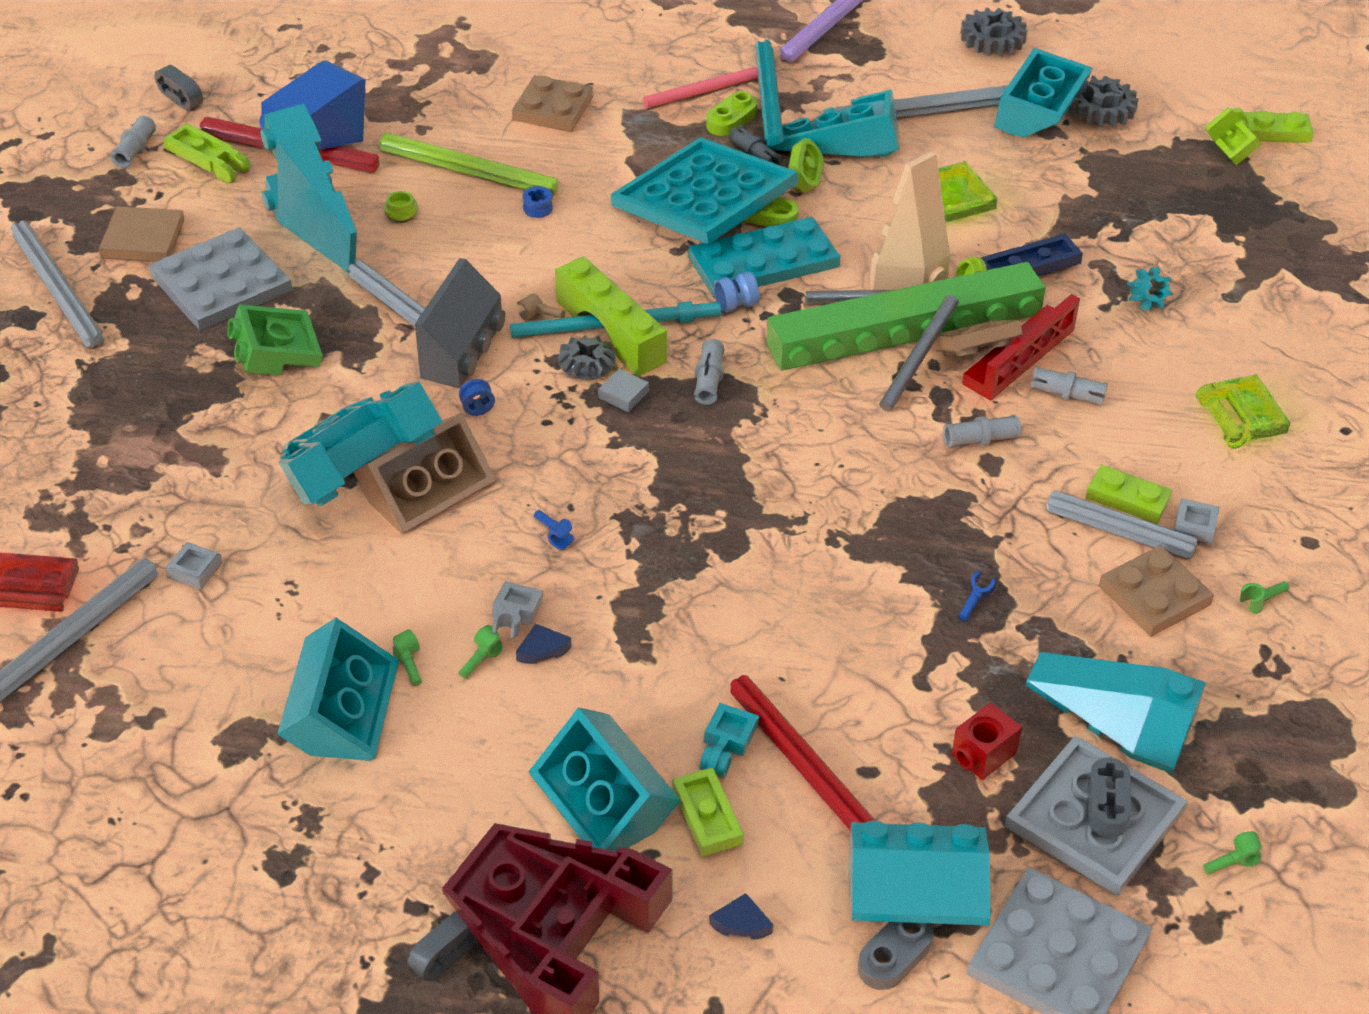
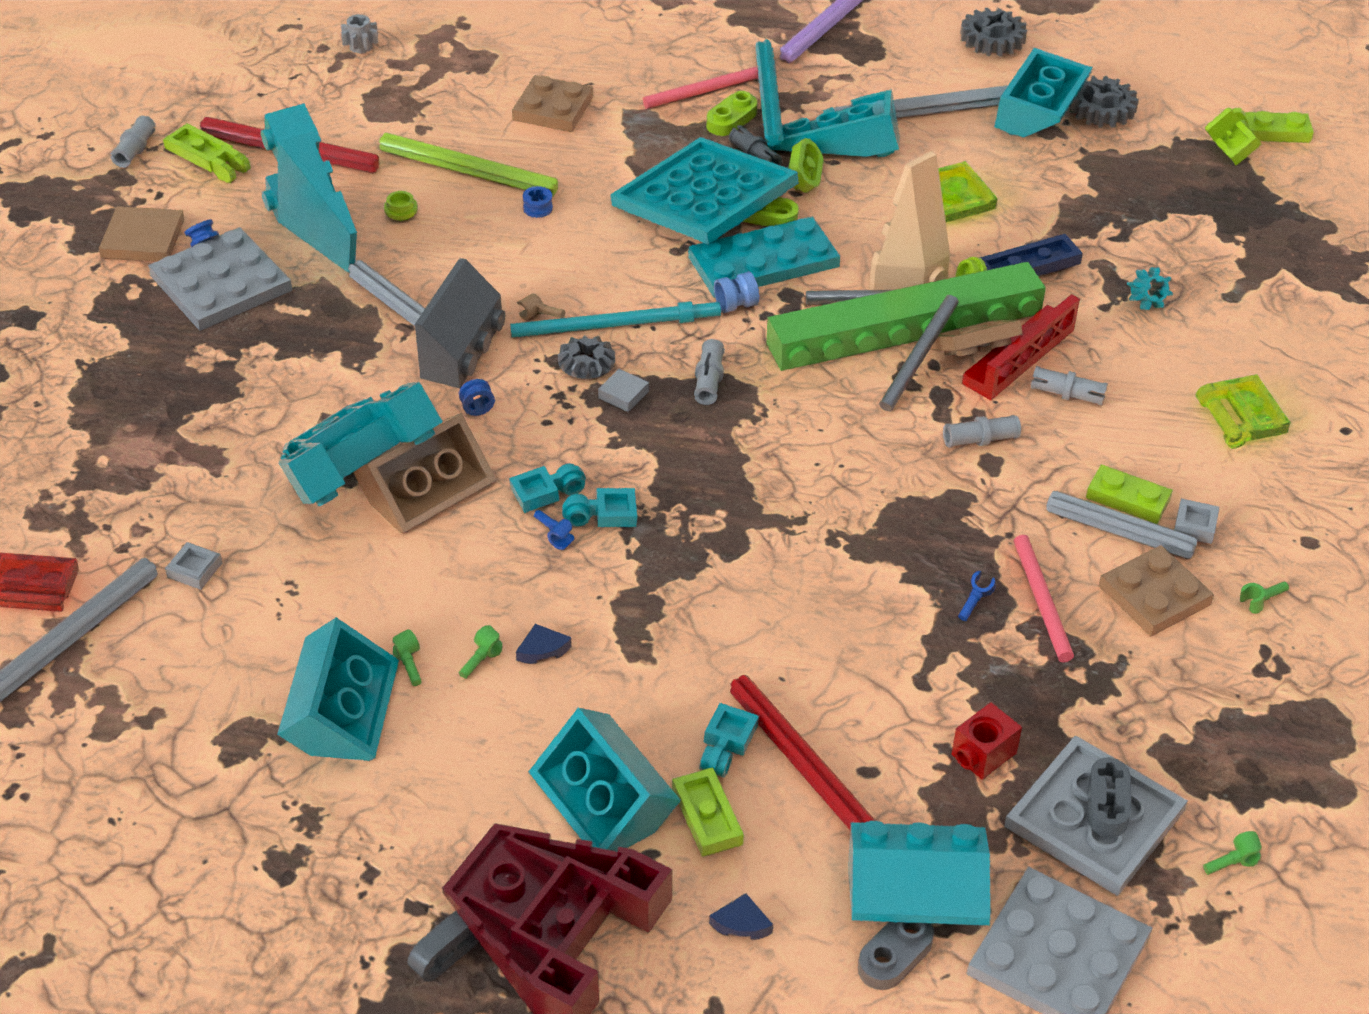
(57, 284): light grey axle -> none
(178, 87): dark grey beam -> none
(201, 232): none -> blue bush
(272, 338): bright green plate -> none
(332, 99): blue slope -> none
(359, 33): none -> light grey gear
(514, 606): light grey plate -> none
(540, 488): none -> teal plate
(612, 507): none -> teal plate
(634, 333): lime arch -> none
(1043, 599): none -> coral bar
(1133, 704): teal wedge -> none

